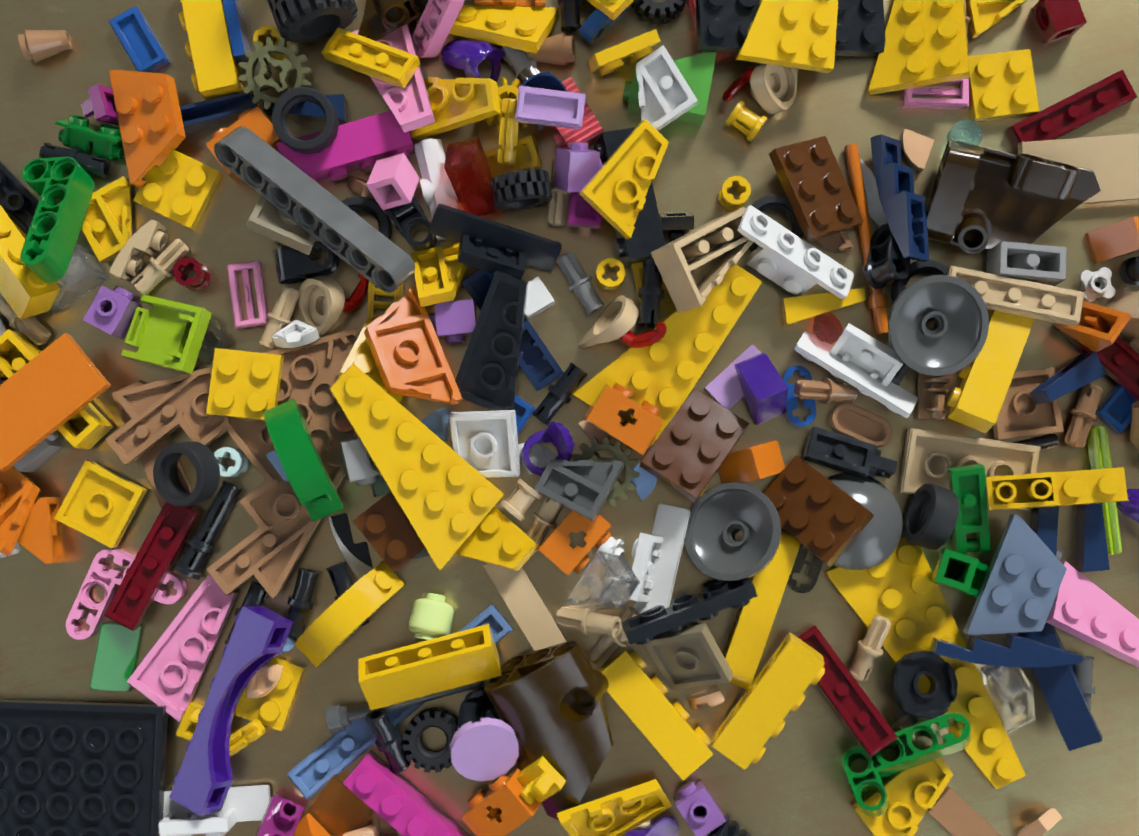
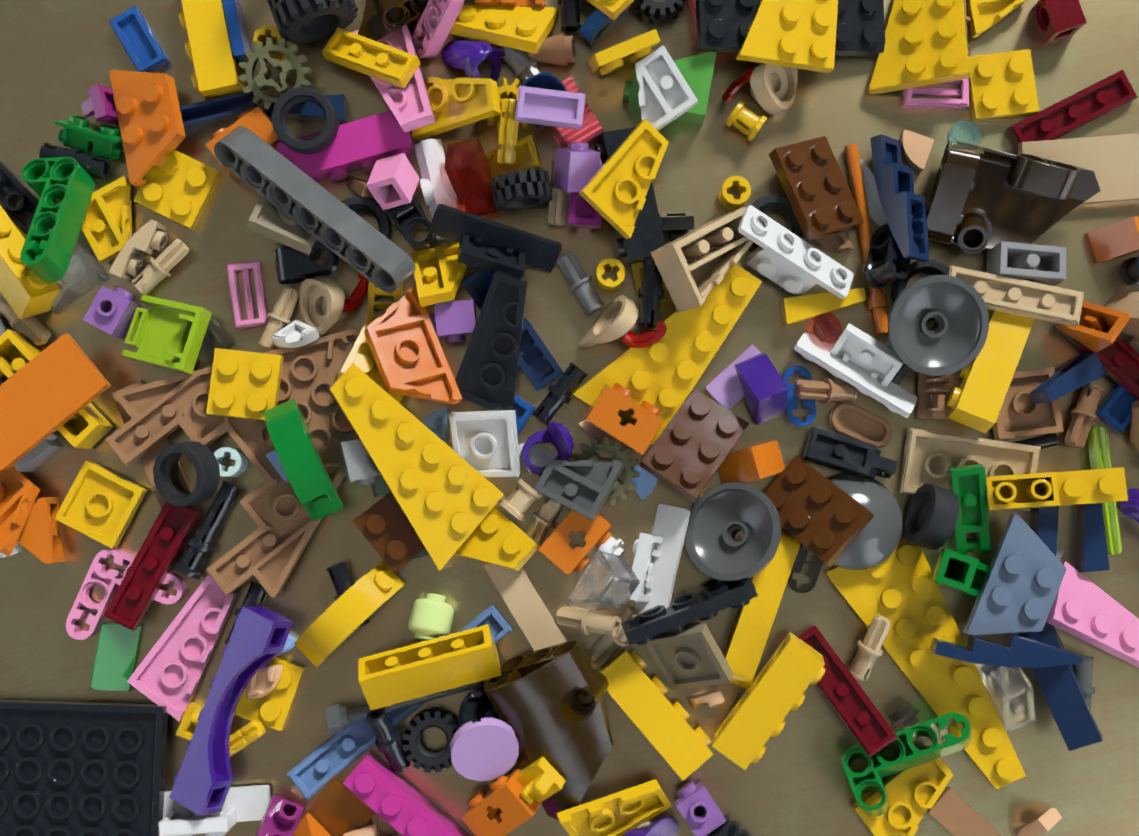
(43, 43): medium nougat cone -> none
(191, 264): dark red bush -> none
(301, 600): black pin -> none
(355, 554): black sticker -> none
(537, 298): white slope -> none
(905, 690): black tile -> none
(1088, 286): white plate -> none

